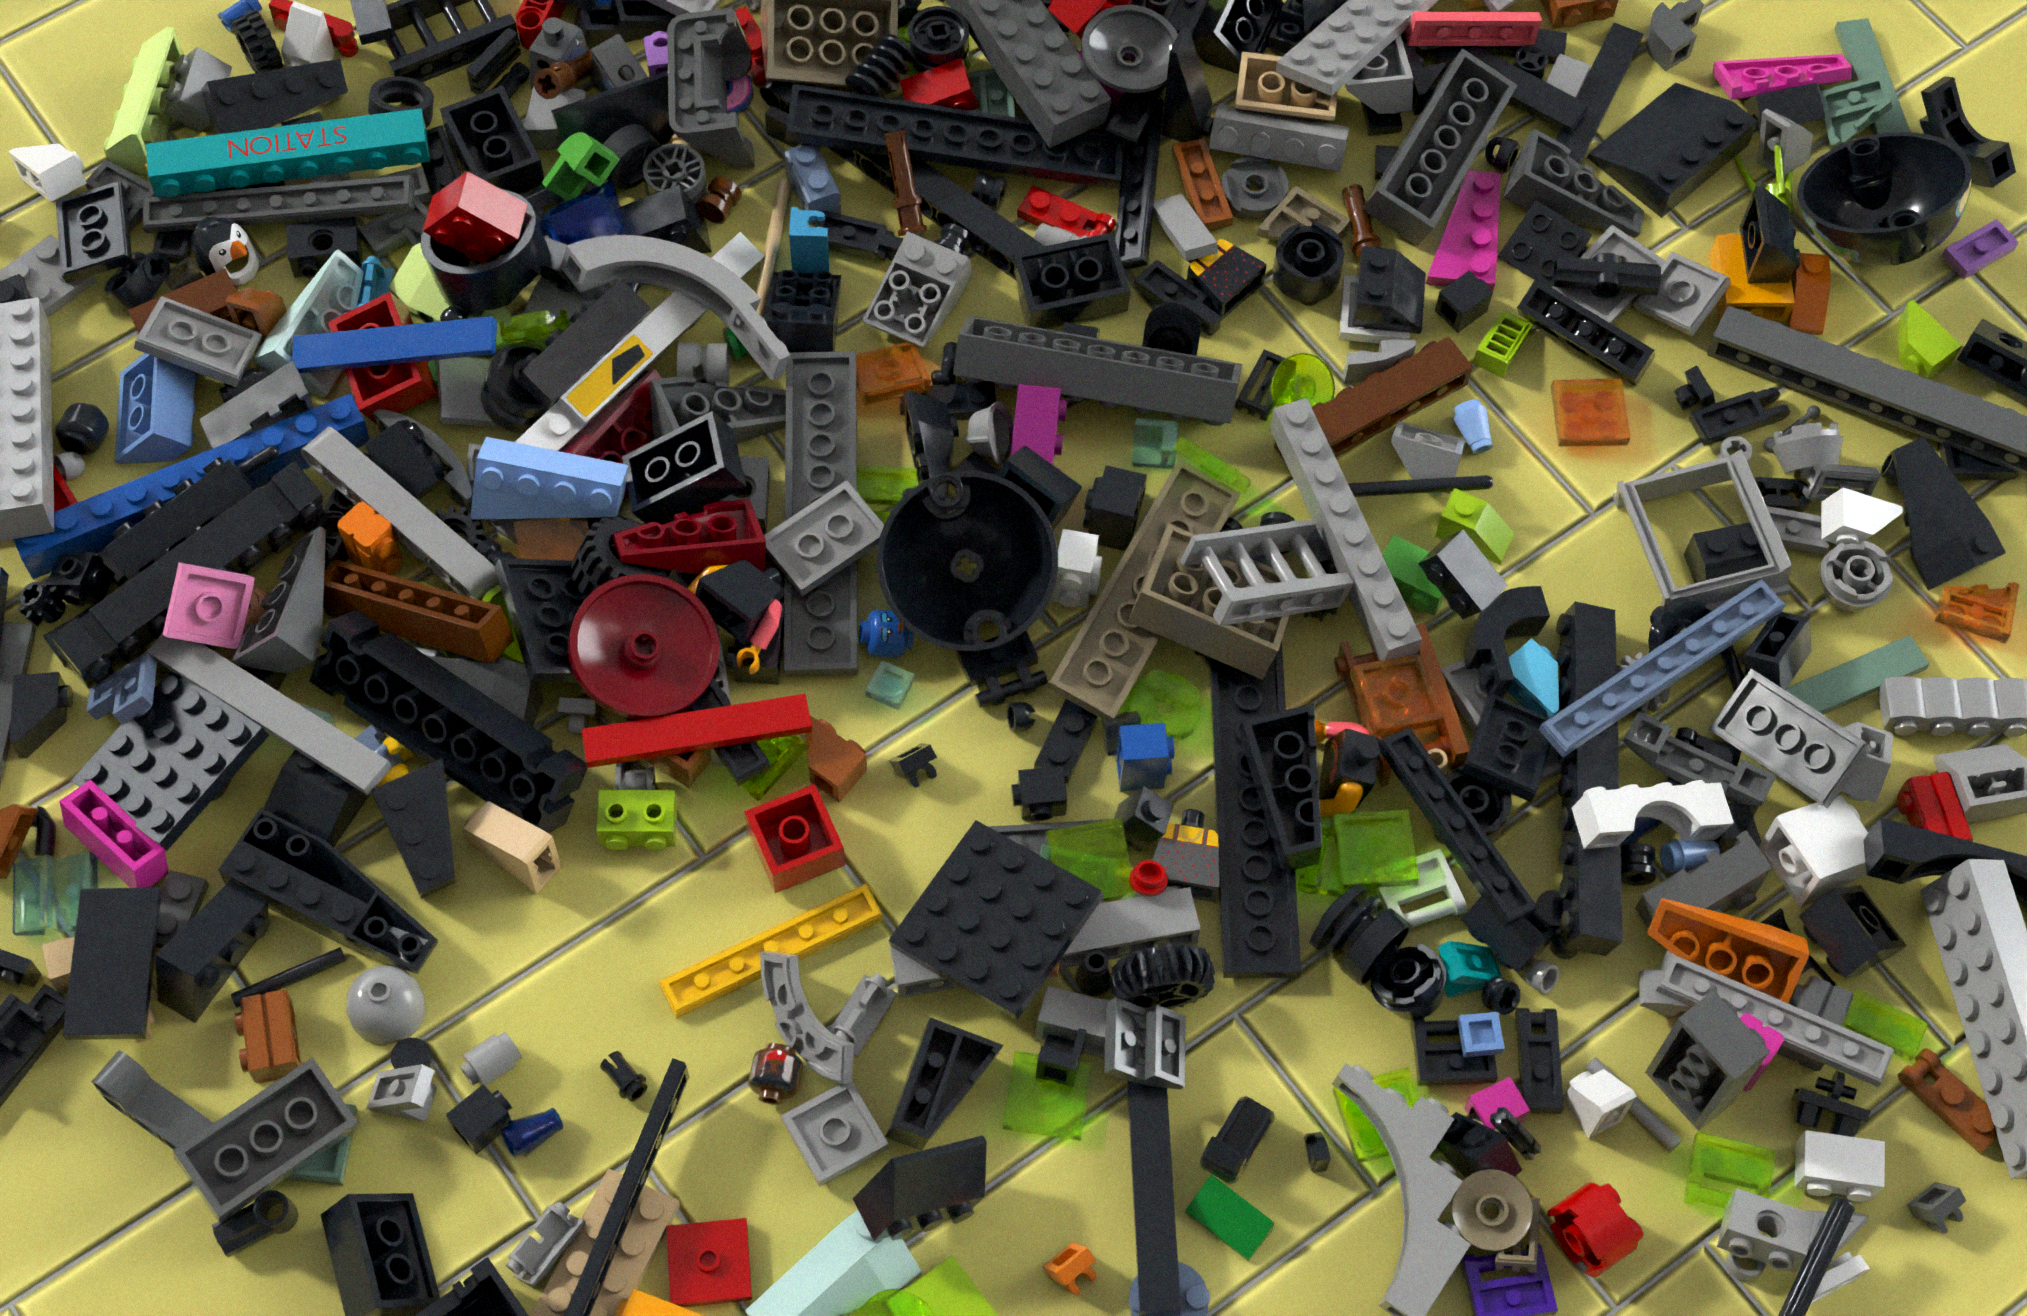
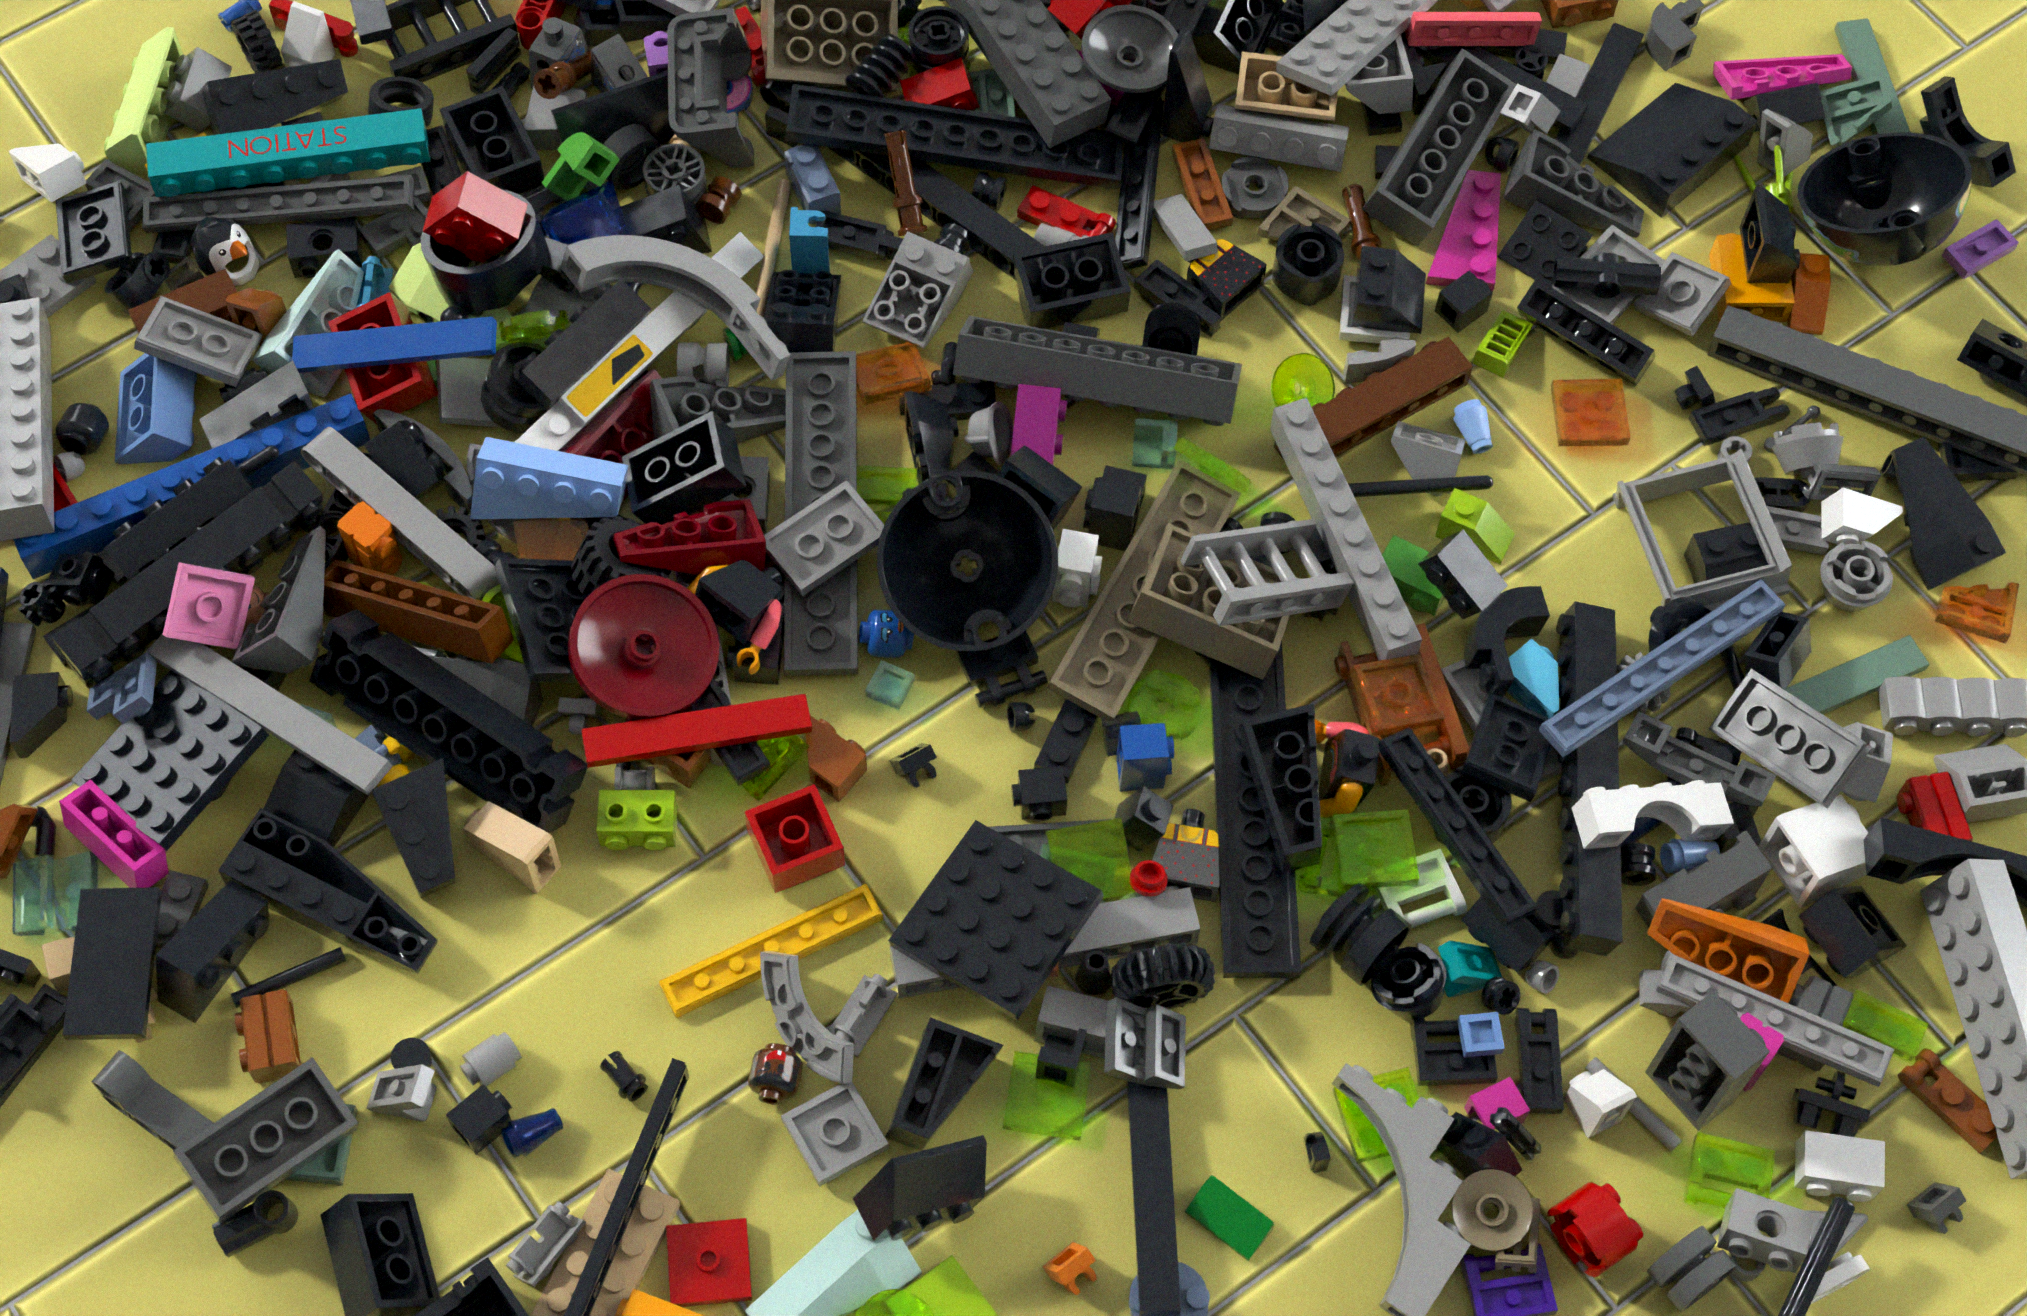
(385, 1004): light grey cylinder -> none
(1237, 1140): black animal -> none
(1255, 406): black tile -> none
(1530, 109): none -> light grey brick
(1691, 1269): none -> dark grey wheel
(1924, 343): lime slope -> none

